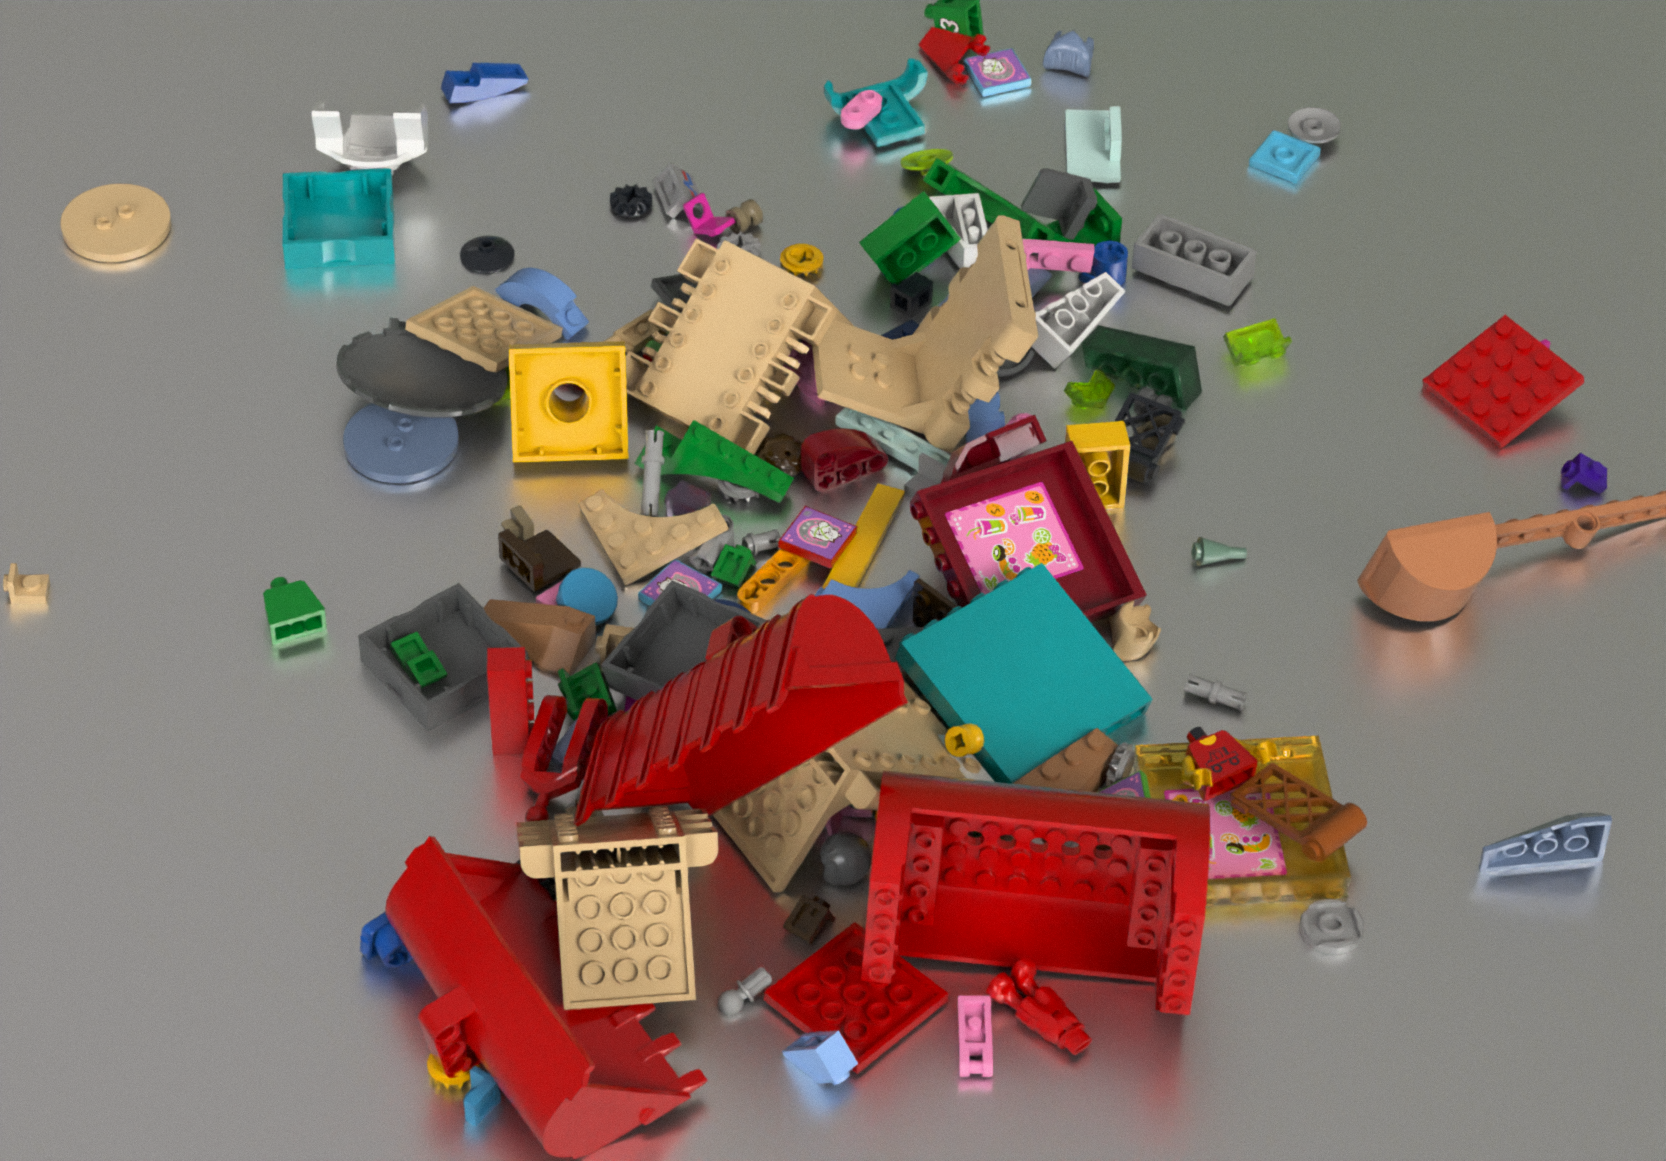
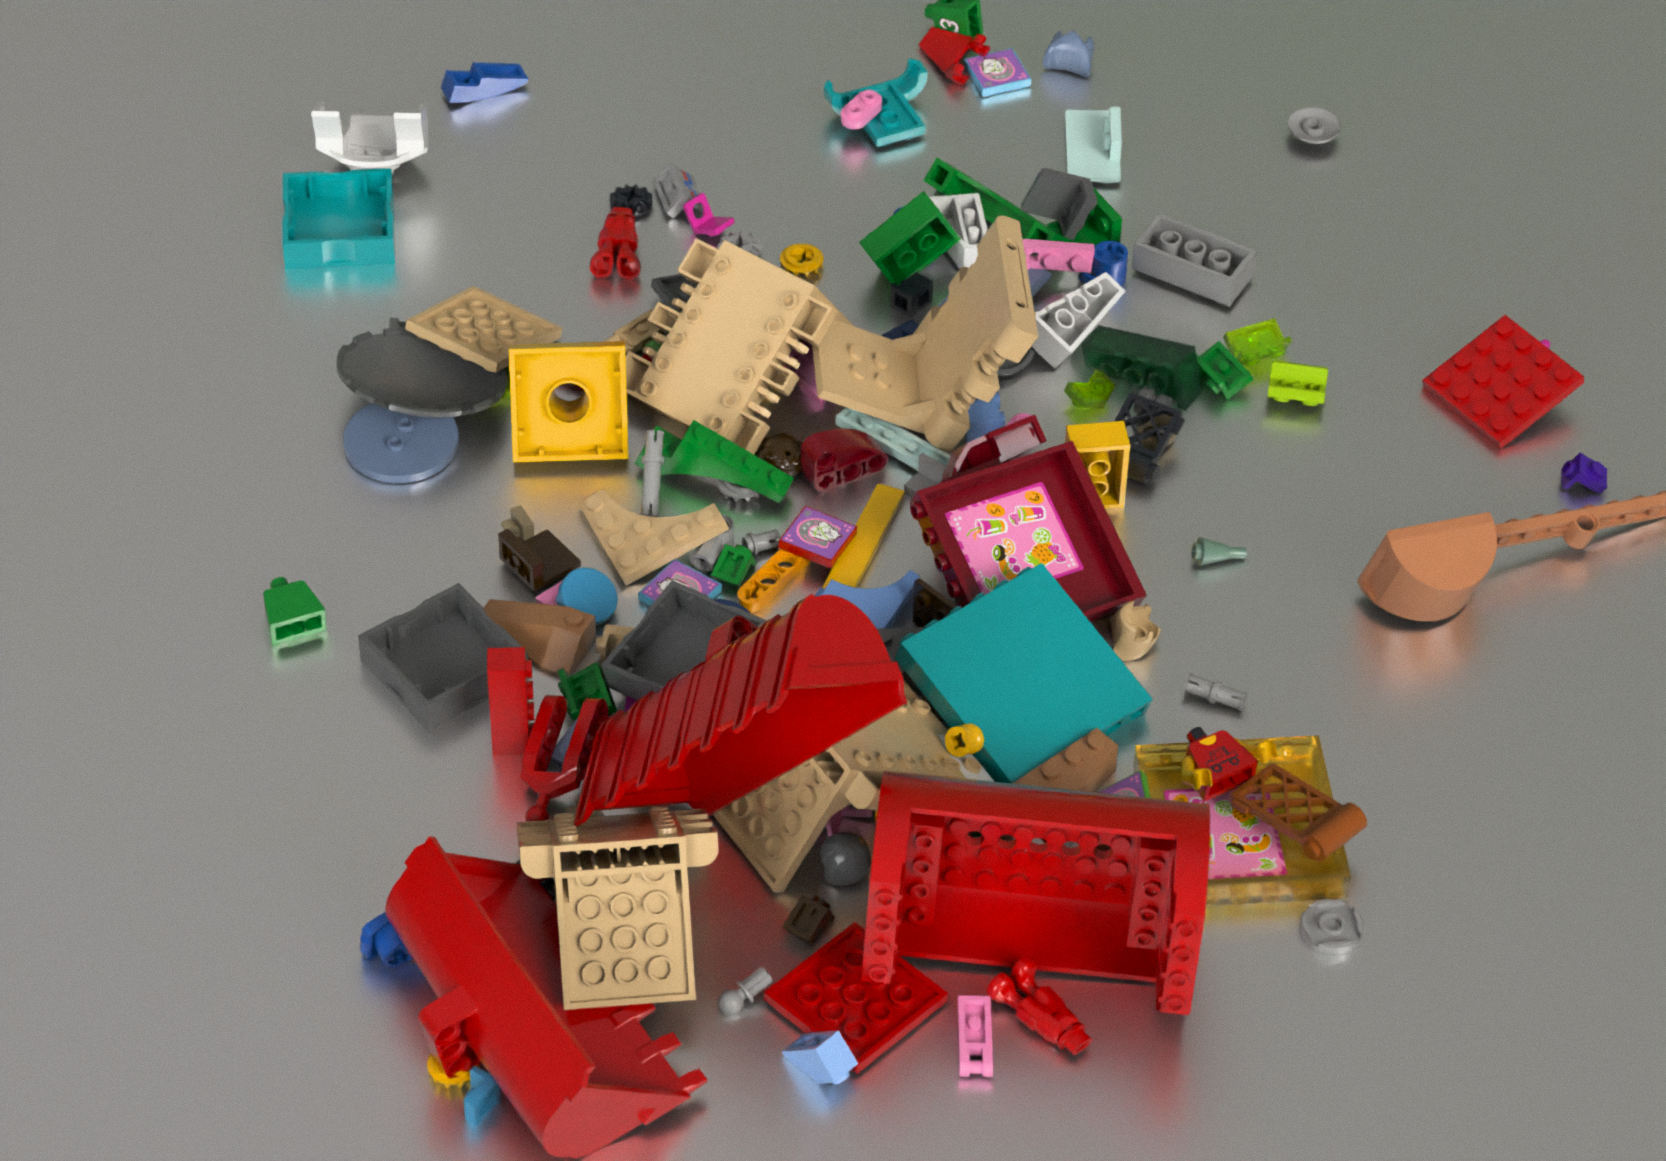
(26, 588): tan bracket -> none
(115, 222): tan plate -> none
(417, 660): green slope -> none
(487, 254): black dish -> none
(546, 293): medium blue arch -> none
(621, 237): none -> red piece
(685, 499): clear purple brick -> none
(746, 215): dark tan wheel -> none
(924, 159): lime dish -> none
(1120, 764): light grey gear -> none
(1222, 371): none -> green bracket
(1284, 156): medium azure tile -> none
(1297, 382): none -> lime bracket
(1558, 842): sand blue wedge -> none

